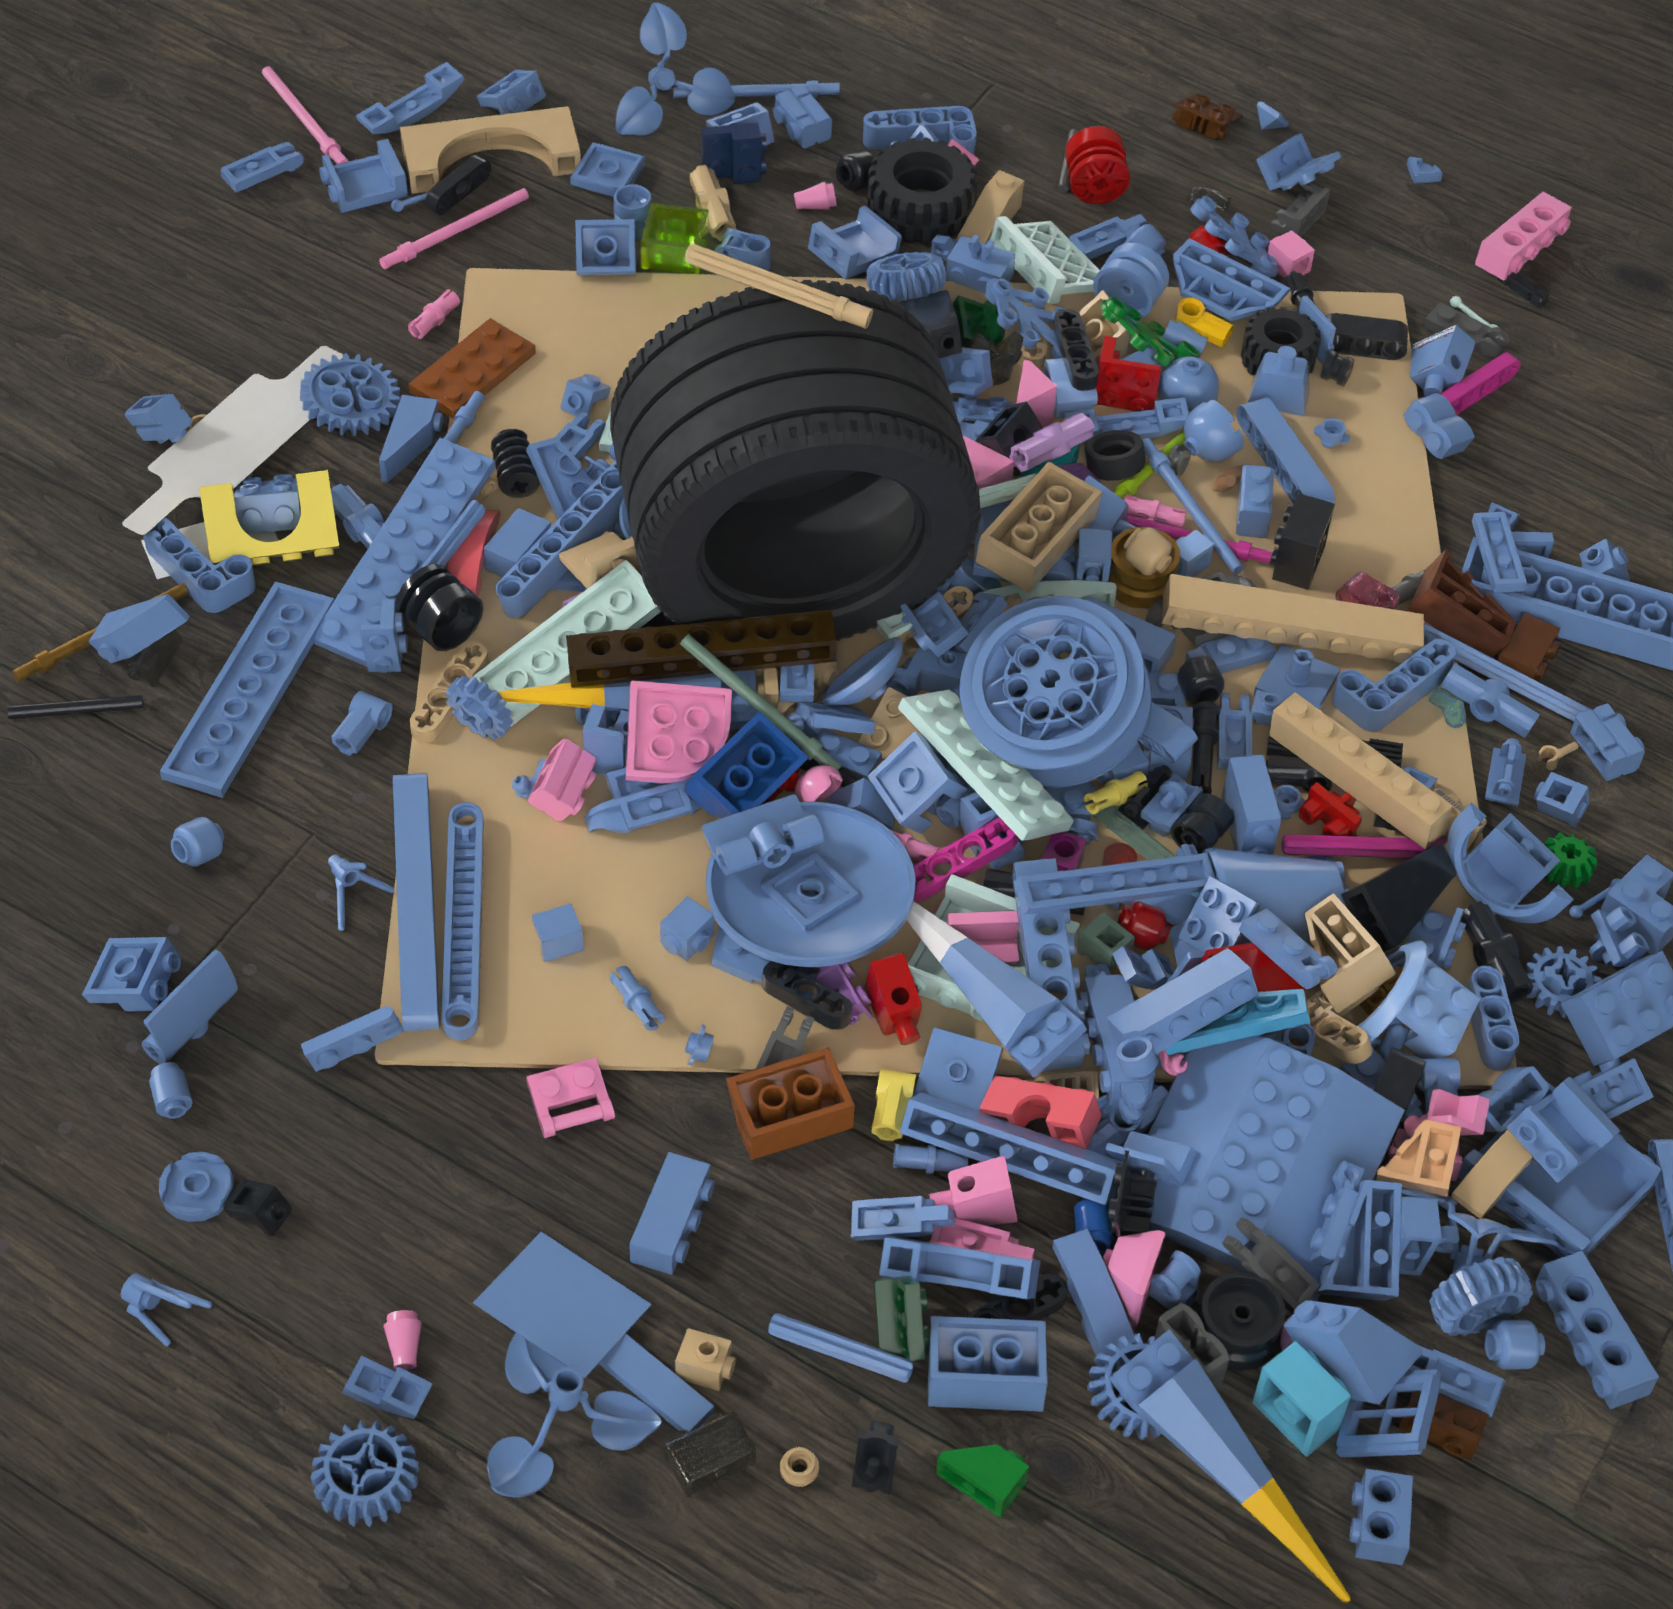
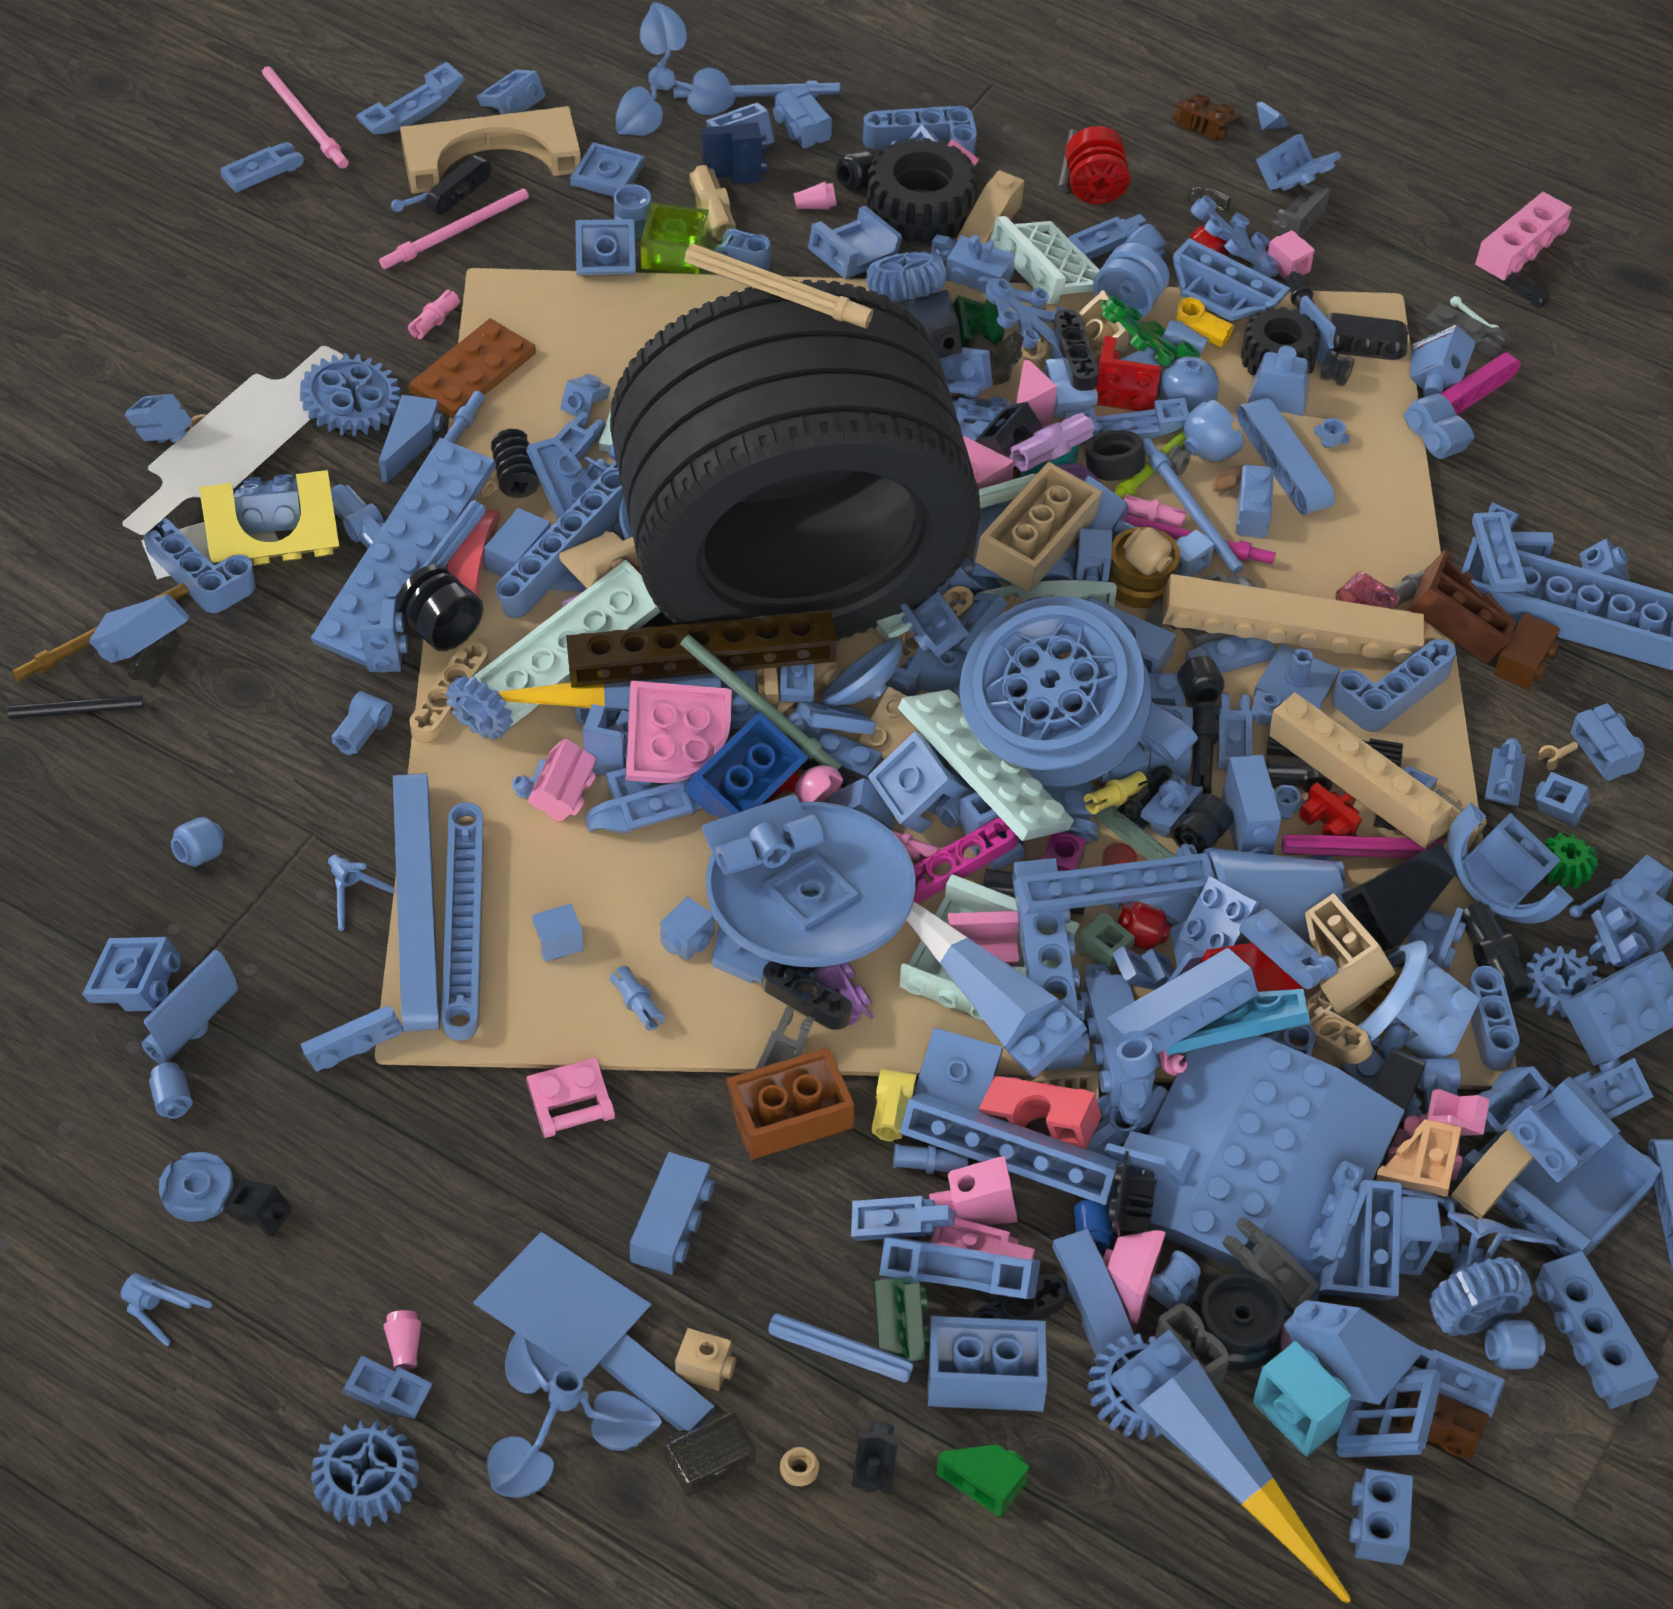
(246, 690): medium blue plate -> none
(365, 180): medium blue panel -> none
(699, 1045): medium blue plate -> none
(894, 998): red torso -> none
(1301, 541): black brick -> none
(1423, 172): medium blue tile -> none
(1452, 707): clear light blue arm -> none
(1489, 700): medium blue piece -> none
(1510, 677): medium blue axle -> none

